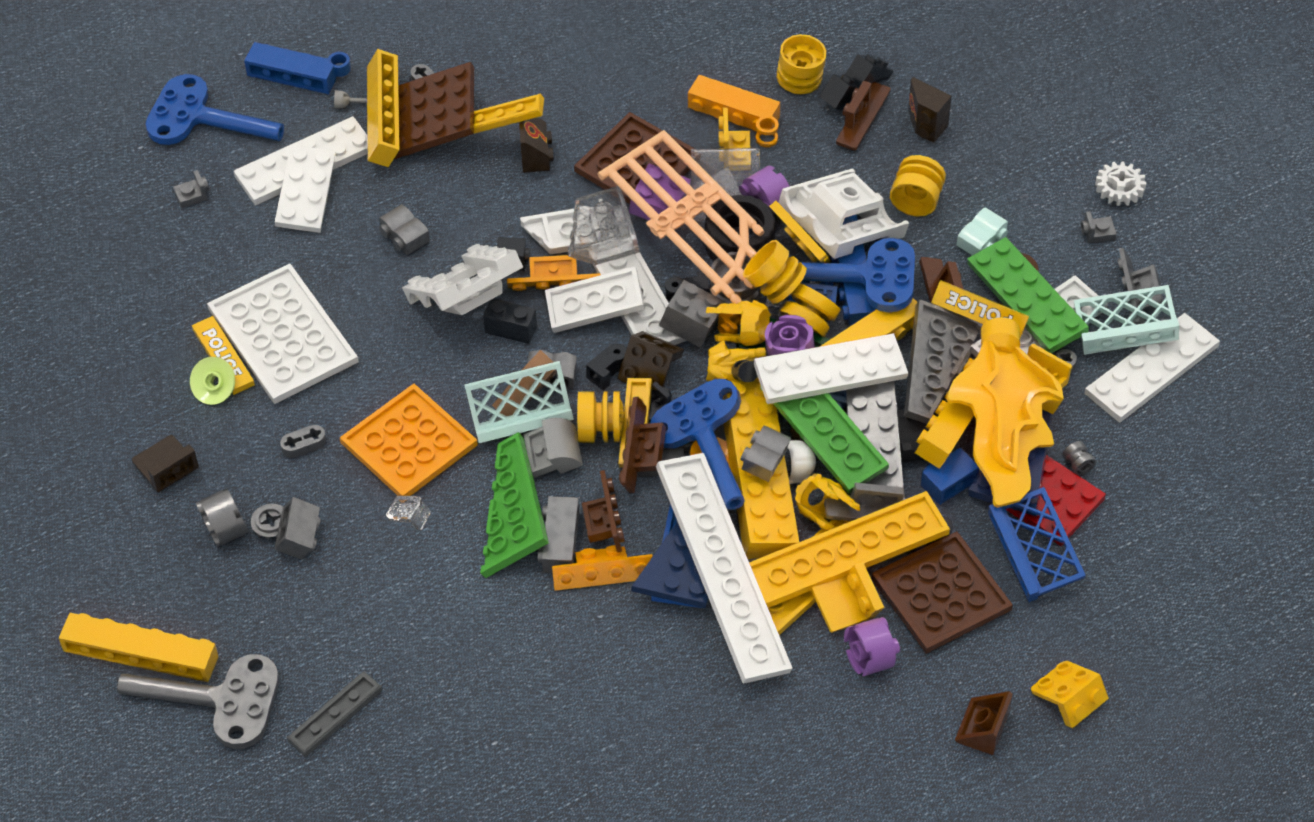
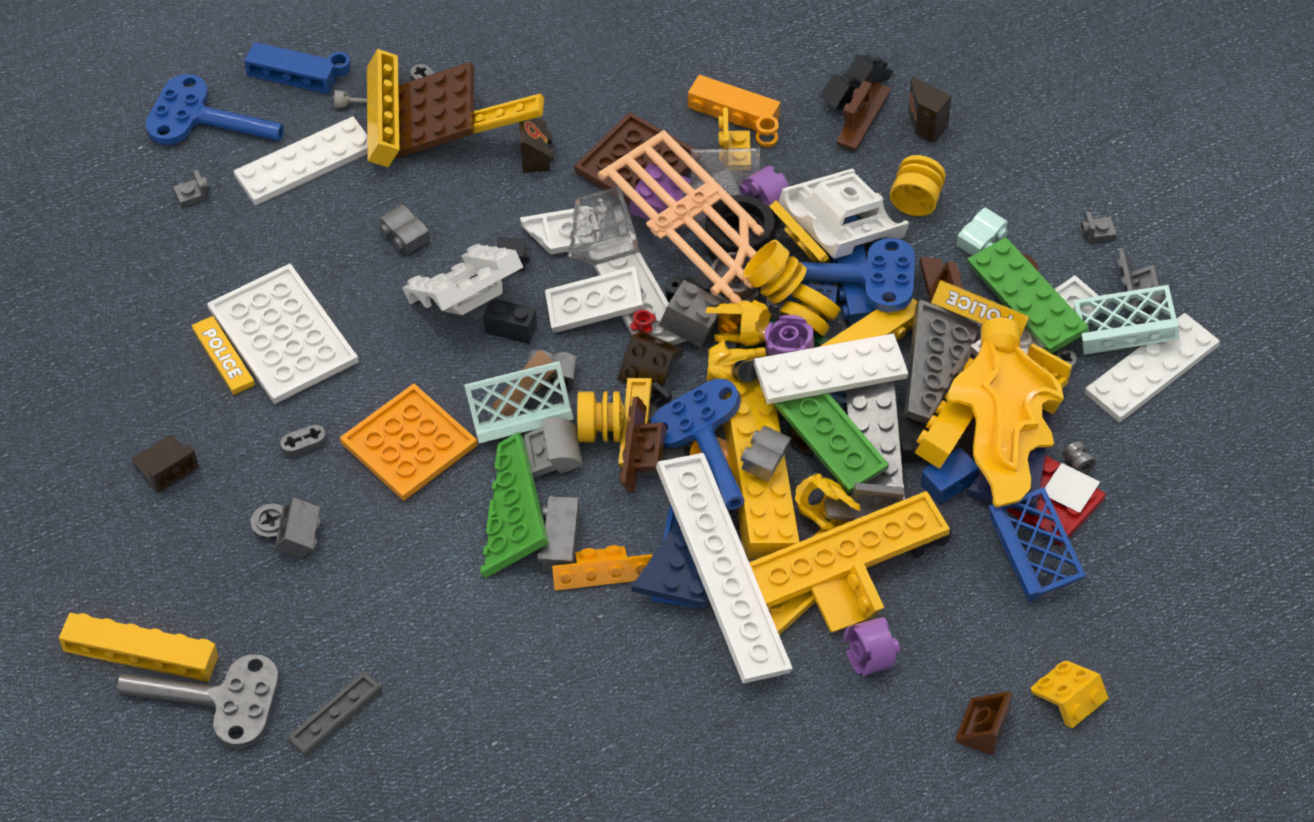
(203, 378): yellowish green dish -> none
(222, 517): flat silver brick -> none
(305, 188): white plate -> none
(409, 509): clear bracket -> none
(549, 271): light orange bracket -> none
(601, 518): reddish brown bracket -> none
(605, 365): black leg -> none
(643, 316): none -> red plate
(801, 64): yellow wheel -> none
(802, 461): white hair -> none
(941, 592): reddish brown plate -> none
(1071, 487): none -> white sticker
(1120, 183): white gear -> none

